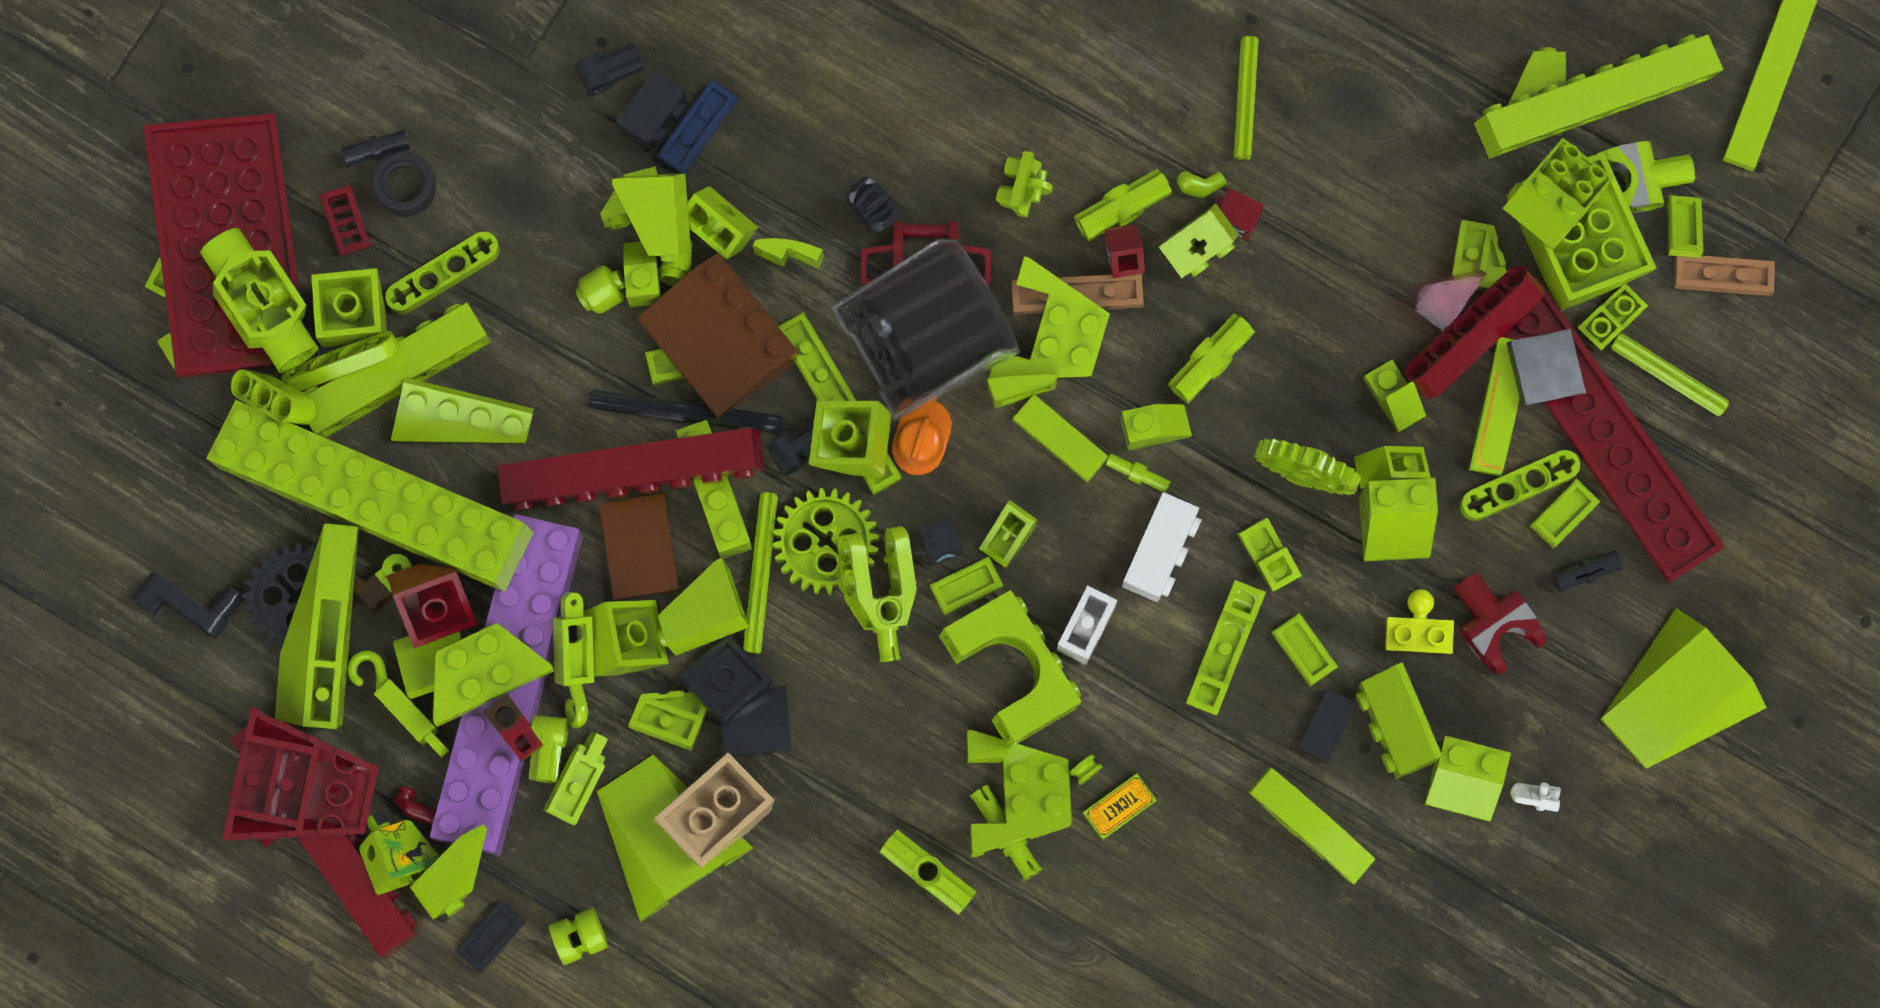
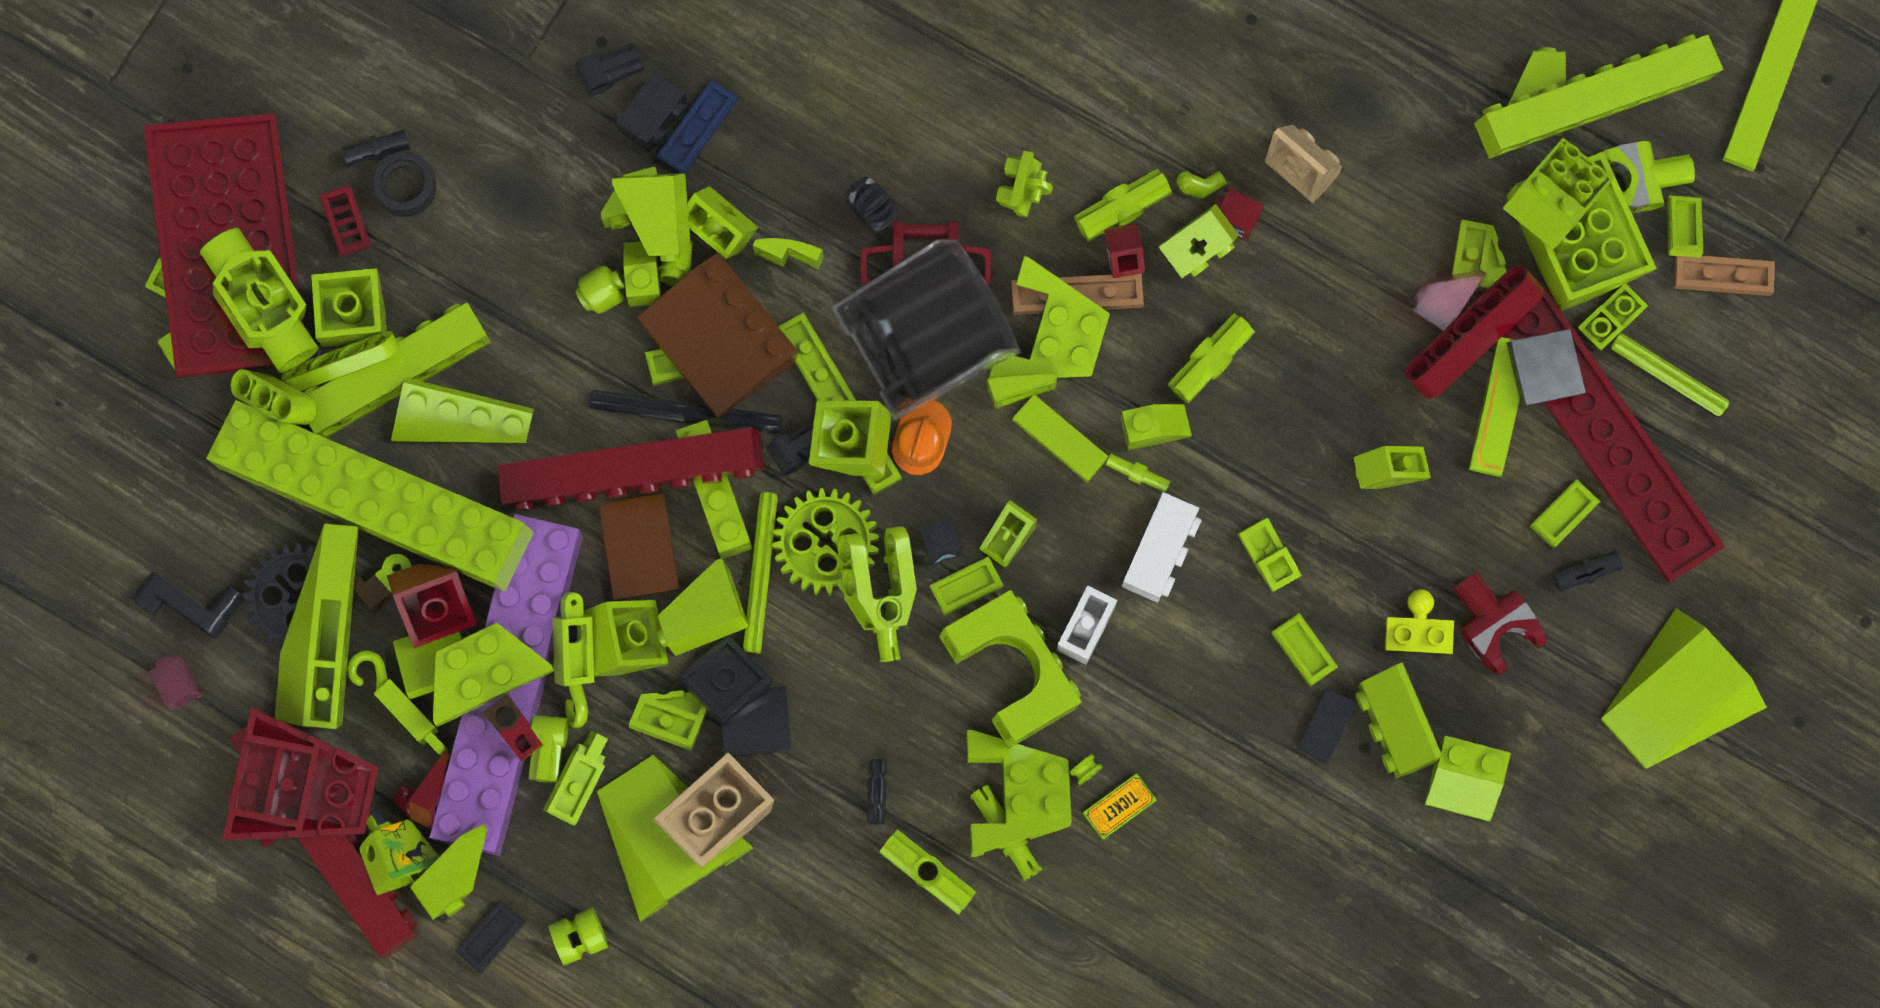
(175, 682): none -> clear pink brick
(426, 797): none -> dark red slope
(445, 277): lime beam -> none
(877, 791): none -> black axle
(1225, 647): lime slope -> none
(1246, 98): lime axle -> none
(1302, 161): none -> tan slope
(1307, 467): lime gear -> none
(1311, 825): lime slope -> none
(1395, 396): lime slope -> none
(1398, 519): lime slope -> none
(1521, 488): lime beam -> none
(1540, 796): white piece -> none

